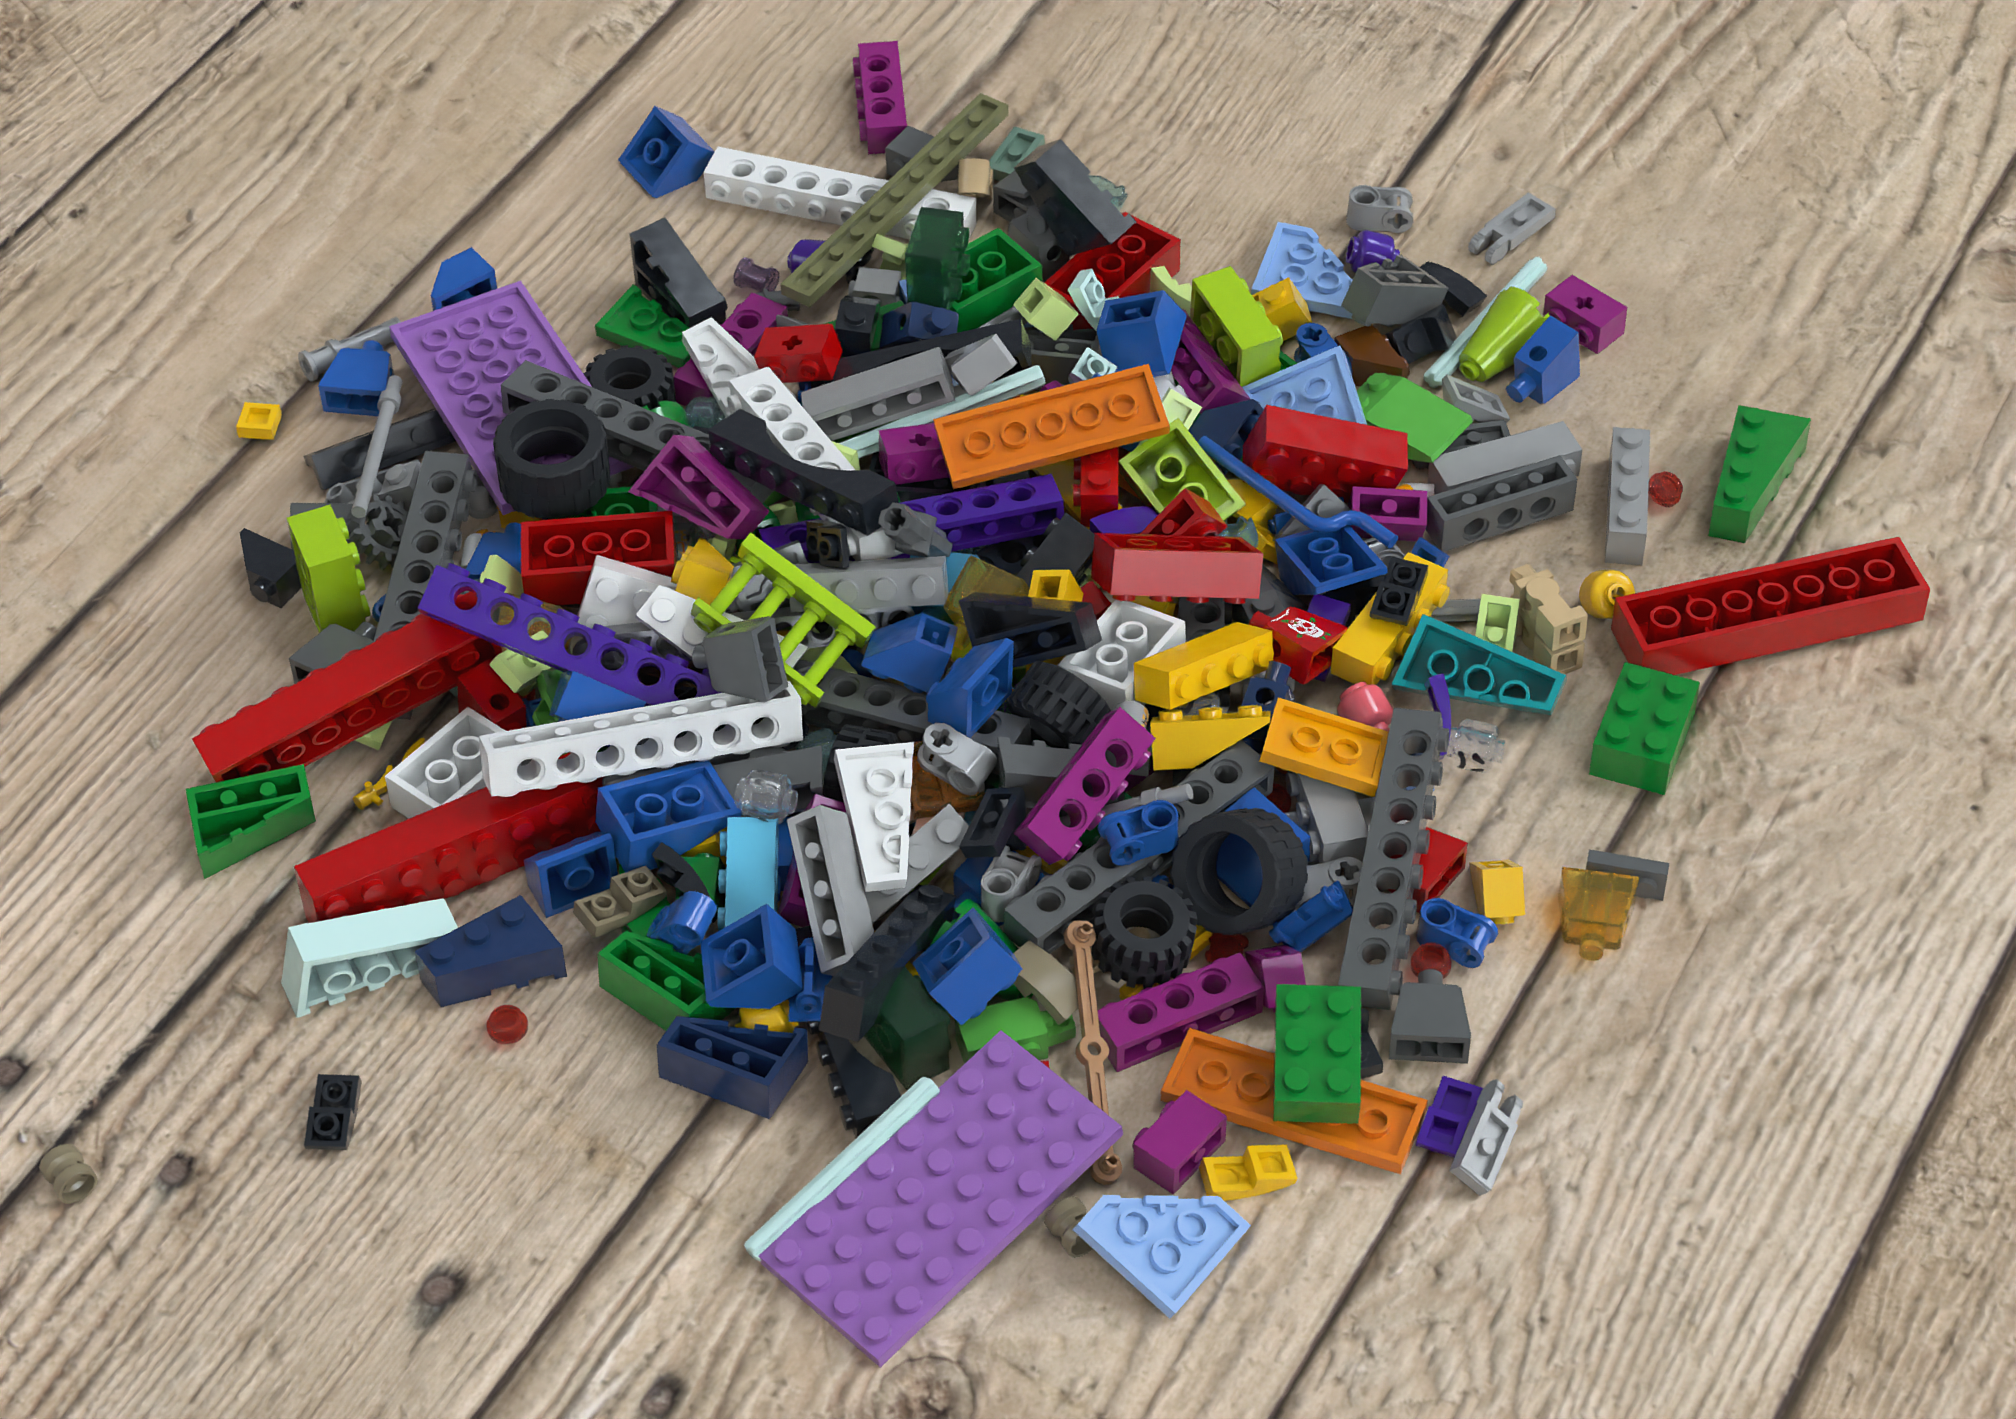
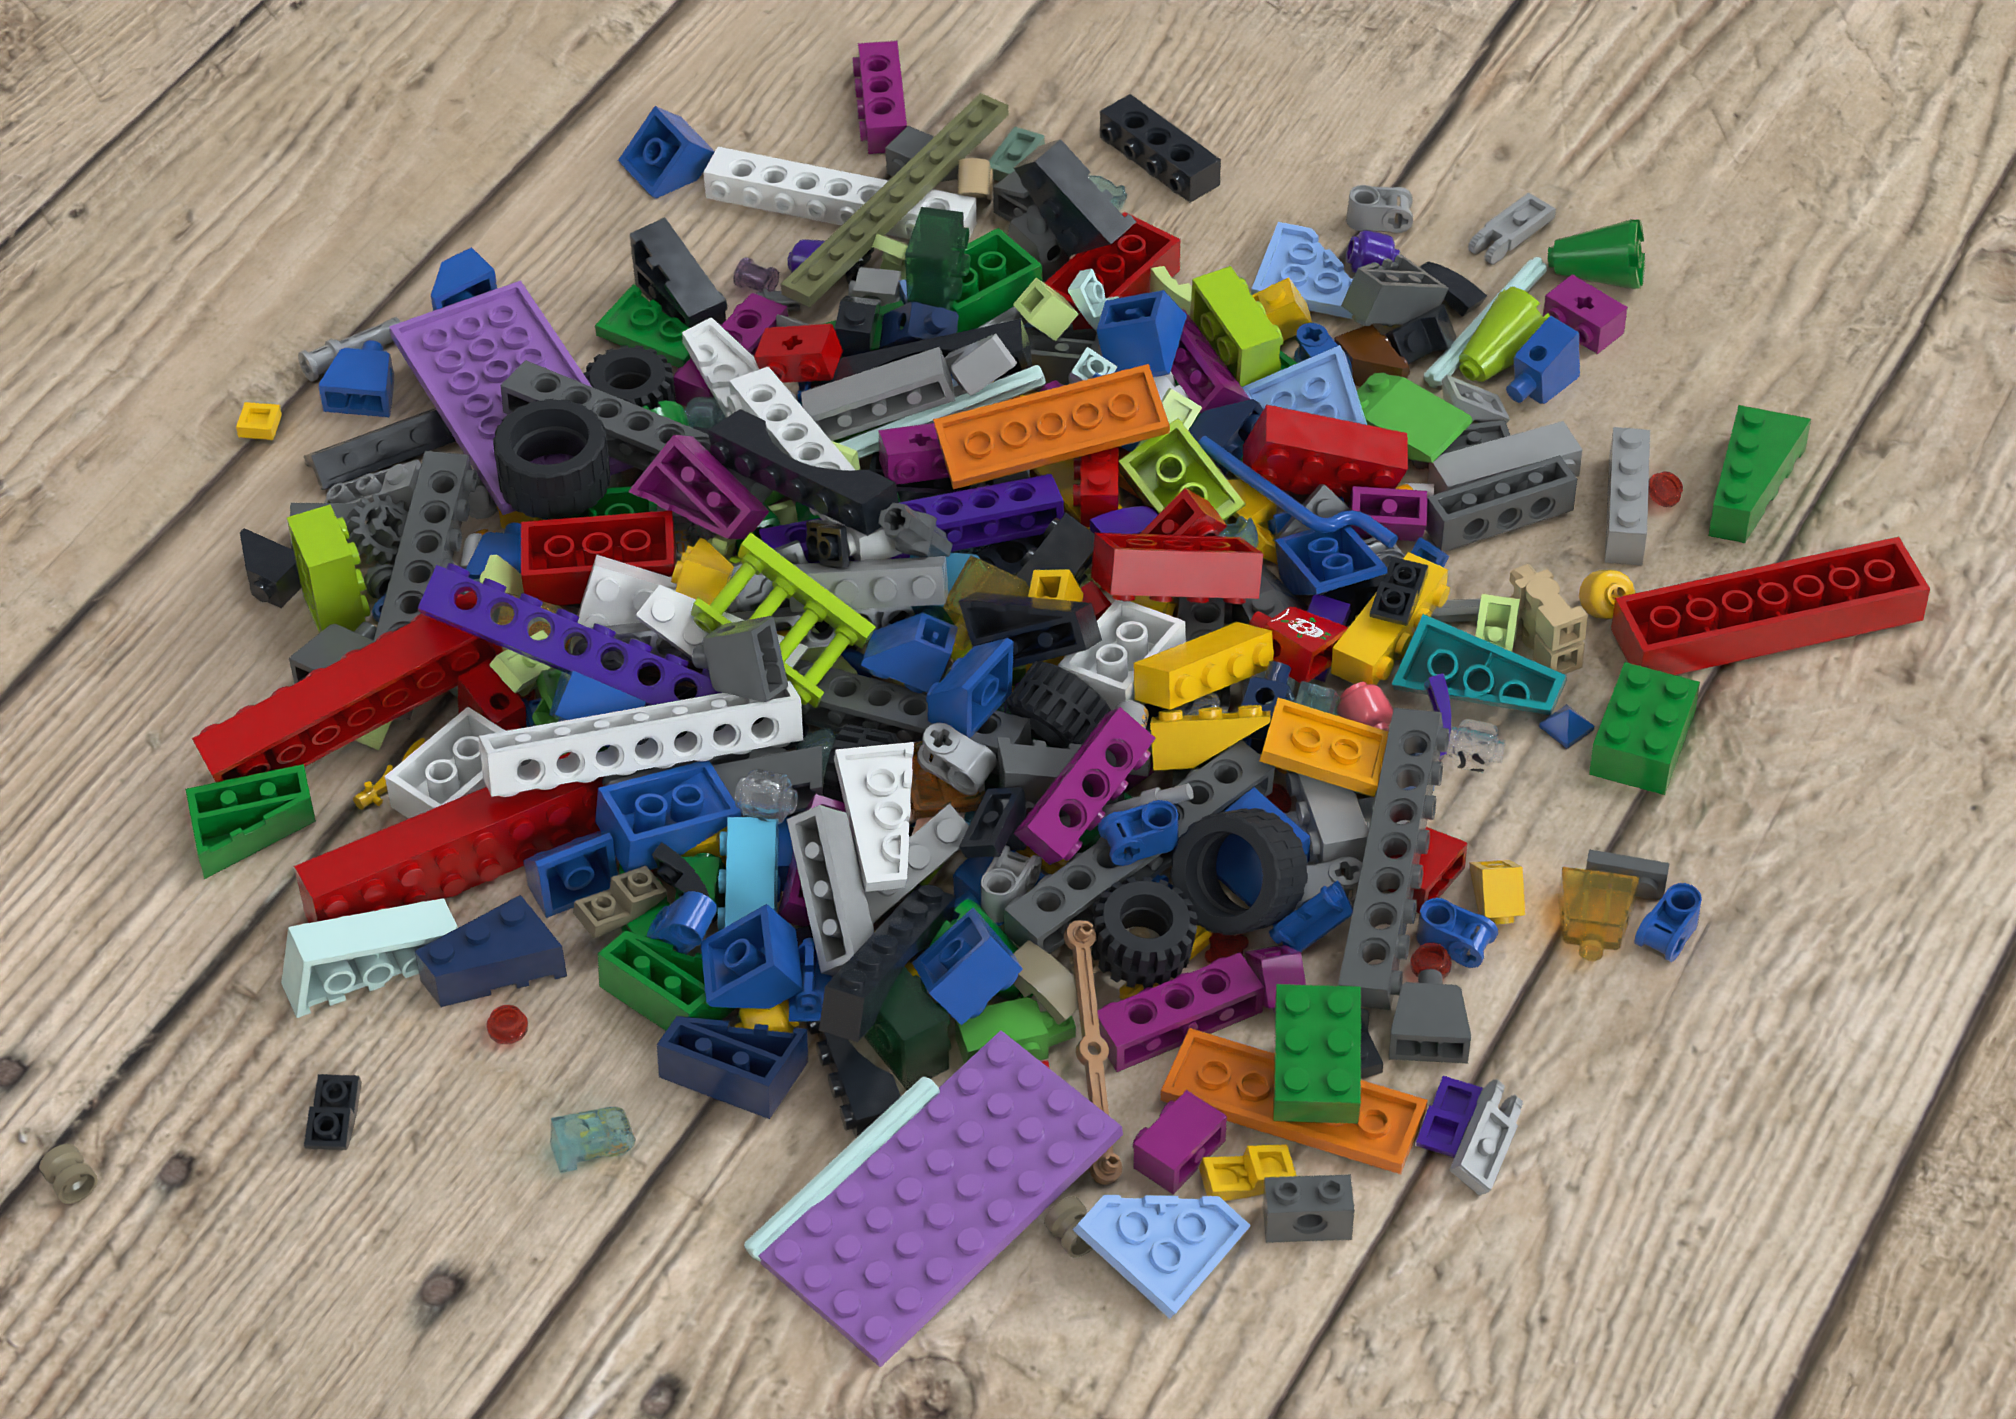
(378, 580): none -> dark grey plate
(388, 406): light grey bar -> none
(590, 1136): none -> clear light blue leg
(1160, 148): none -> black brick
(1308, 1208): none -> dark grey brick
(1318, 697): none -> clear light blue leg
(1566, 726): none -> blue slope
(1602, 255): none -> green cone
(1671, 921): none -> blue piece

